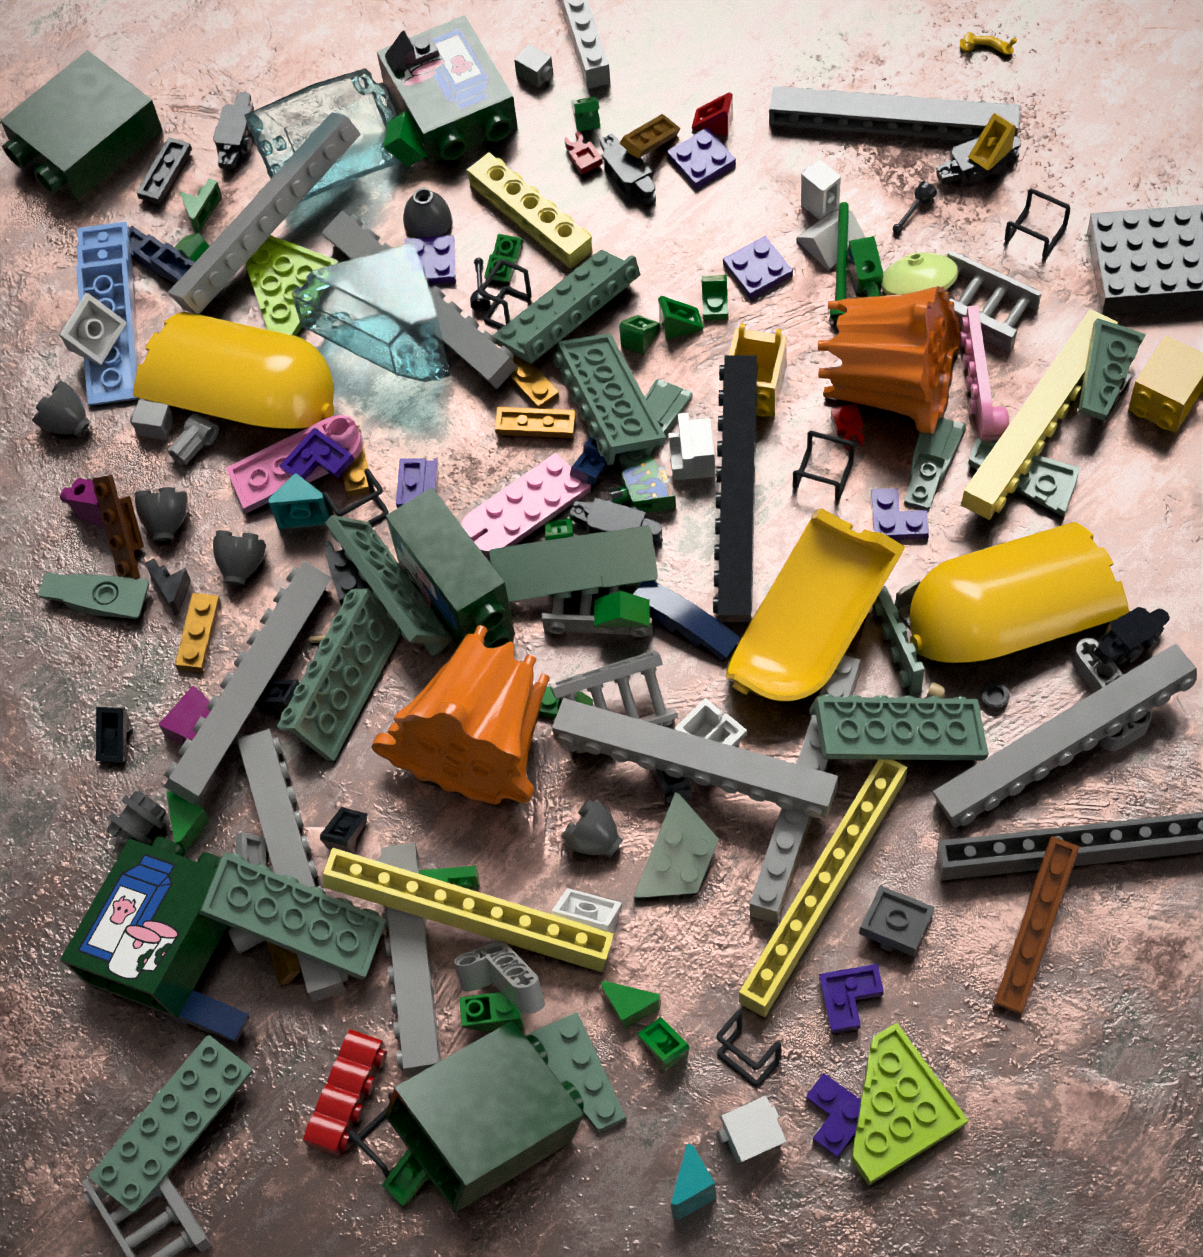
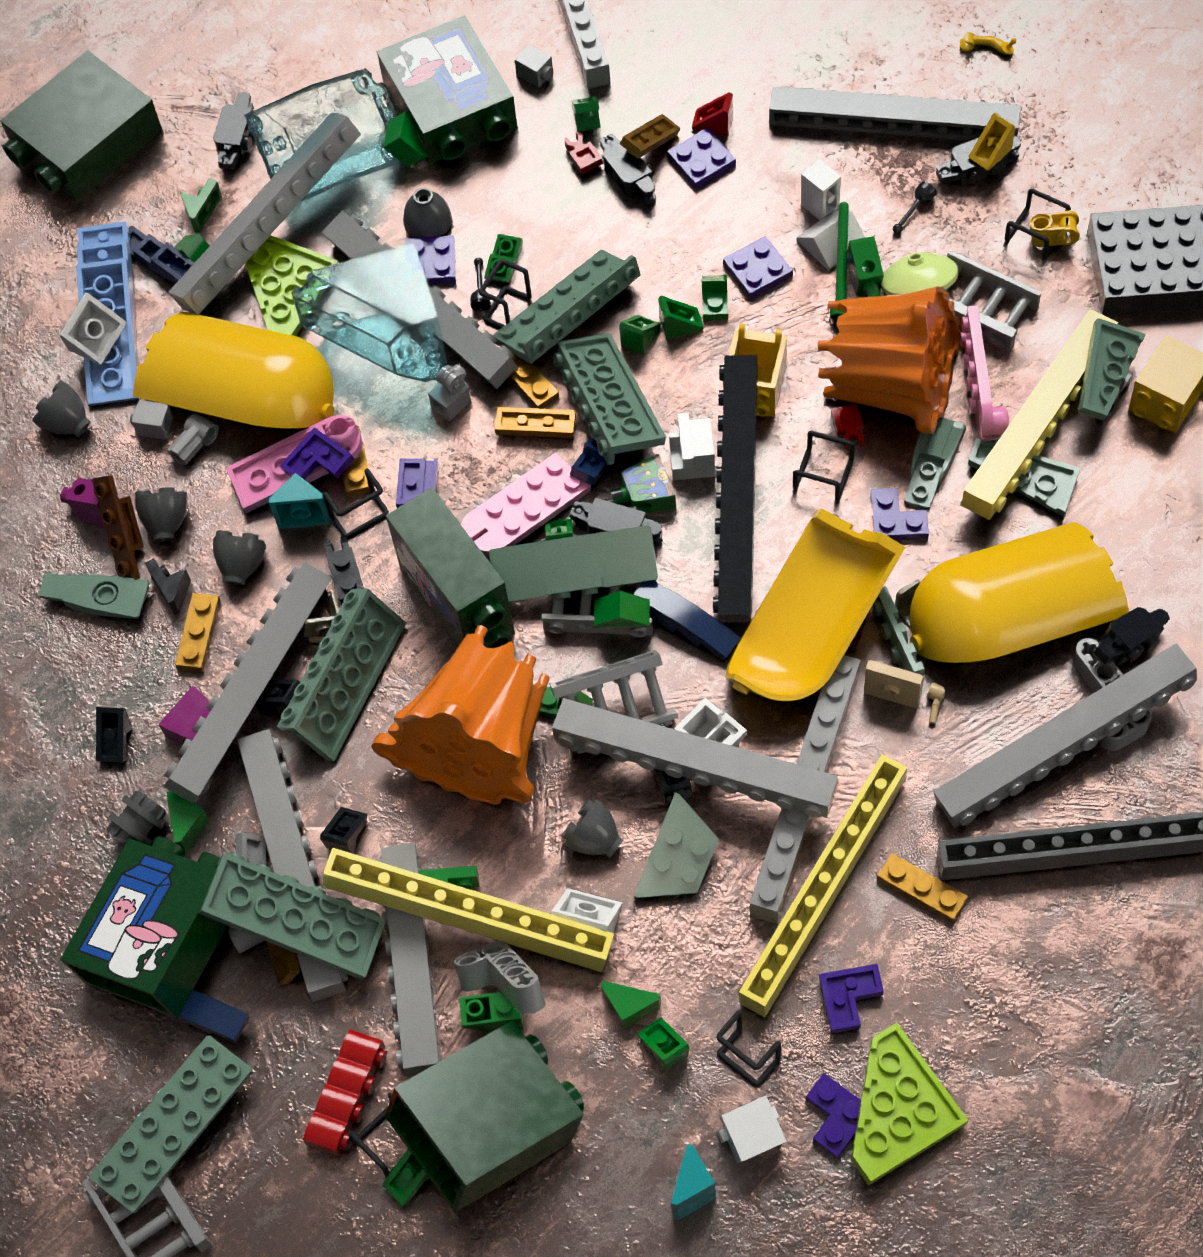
(164, 170): plate -> none
(320, 626): none -> dark tan bracket
(389, 583): sand green bracket -> none
(409, 53): black slope -> none
(451, 393): none -> light grey brick
(530, 210): light yellow brick -> none
(575, 1060): sand green wing -> none
(666, 403): sand green piece -> none
(893, 684): none -> tan plate
(896, 921): dark grey hinge -> none
(900, 728): sand green bracket -> none
(922, 887): none -> plate
(994, 696): black tile -> none
(1036, 925): dark orange tile -> none
(1055, 228): none -> yellow piece

